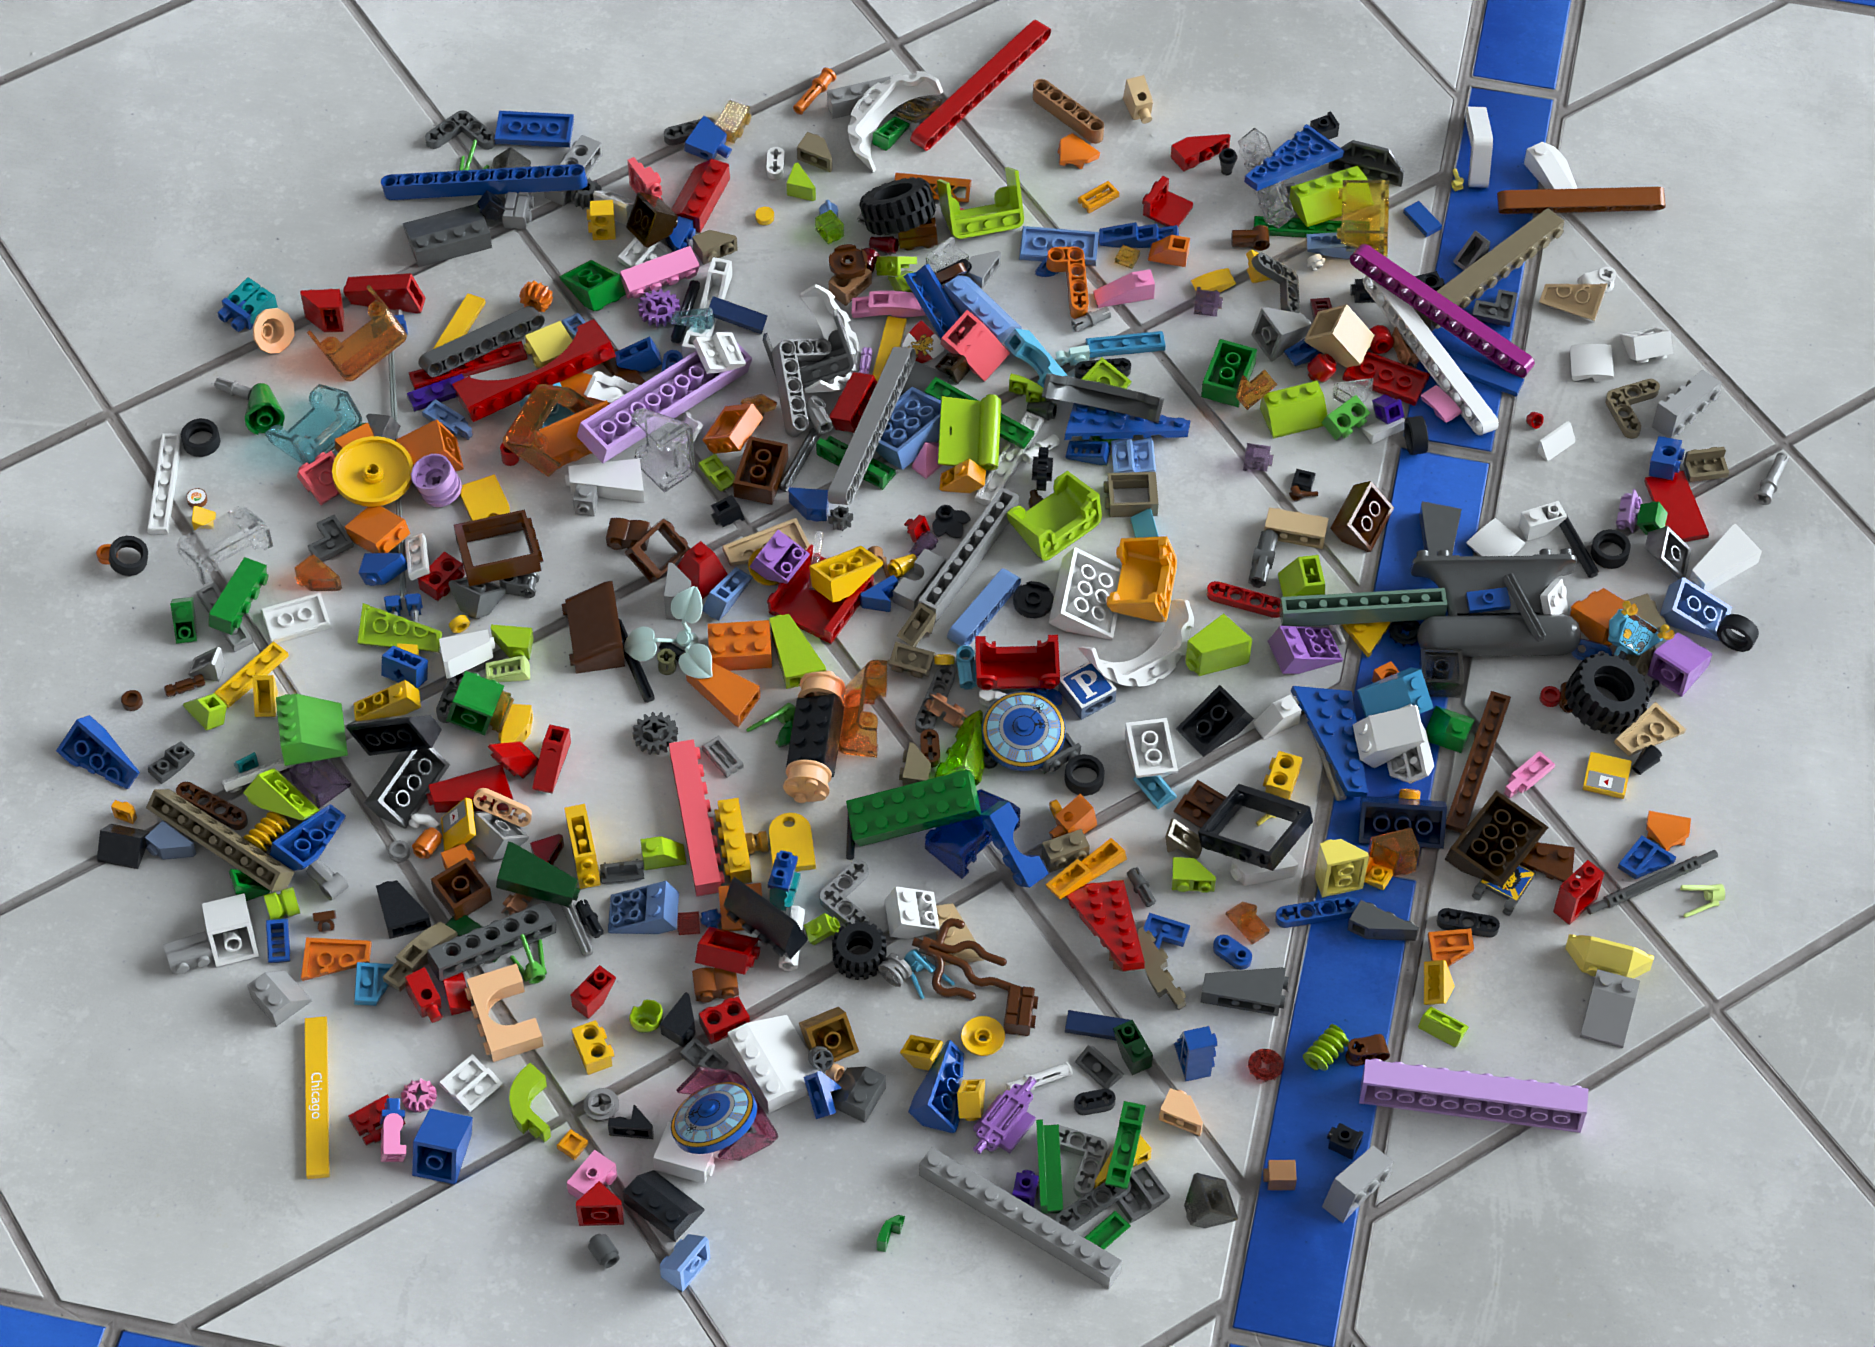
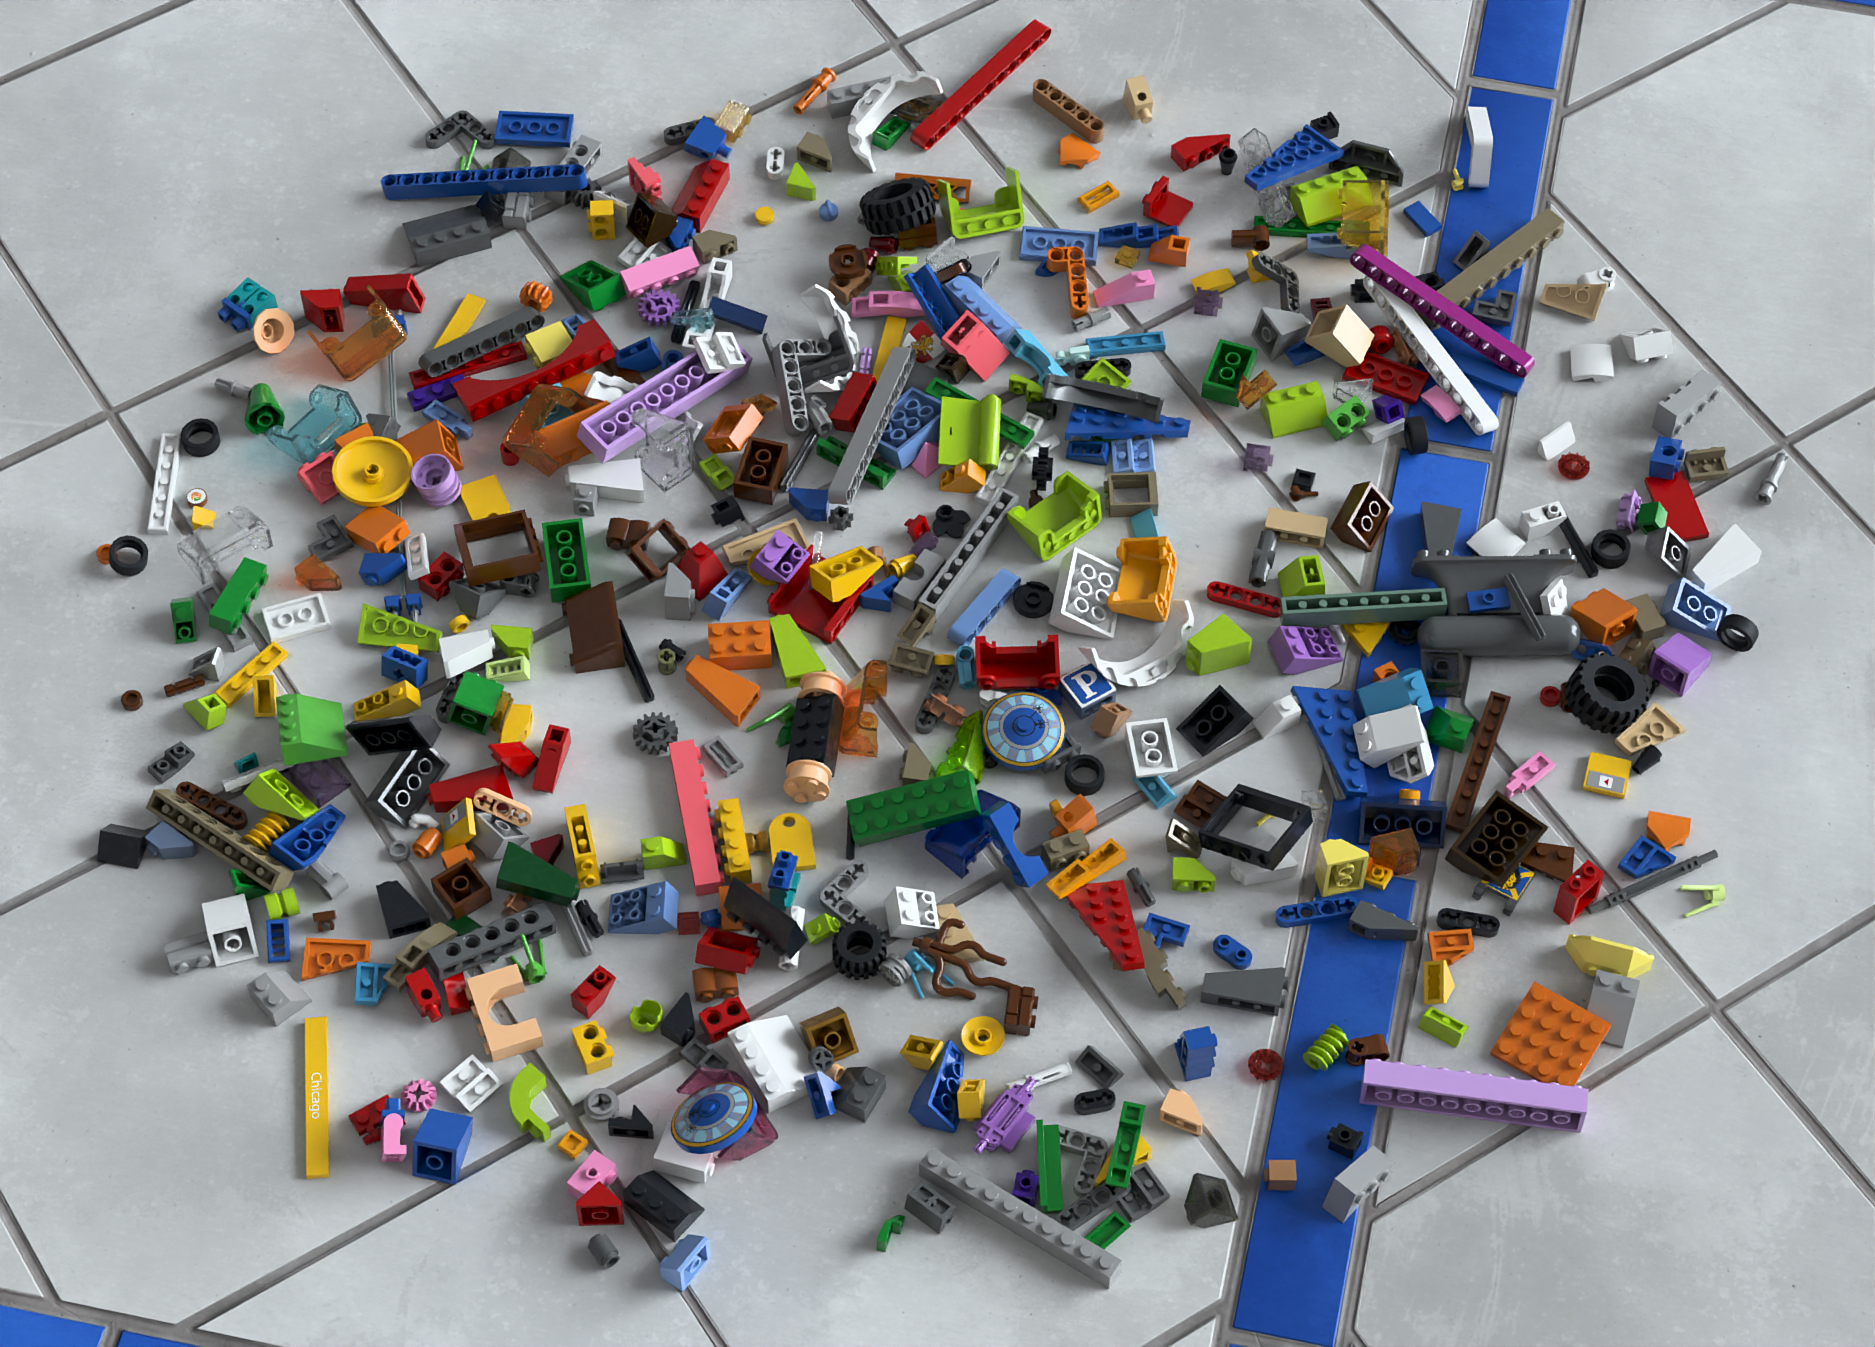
(95, 750): blue wedge -> none
(124, 811): light orange plate -> none
(566, 558): none -> green brick
(698, 658): light aqua plant -> none
(829, 227): clear neon green brick -> none
(929, 1206): none -> dark grey hinge
(934, 748): reddish brown beam -> none
(1092, 1024): dark blue tile -> none
(1110, 719): none -> medium nougat slope
(1133, 1047): dark green slope -> none
(1247, 921): clear orange slope -> none
(1285, 776): yellow brick -> none
(1315, 262): white plate -> none
(1317, 803): none -> clear slope
(1321, 368): red head -> none
(1537, 418): red hinge -> none
(1549, 167): white wedge -> none
(1550, 1038): none -> orange plate
(1565, 466): none -> clear red gear
(1581, 200): dark orange beam -> none
(1626, 400): dark tan beam -> none
(1632, 633): torso -> none

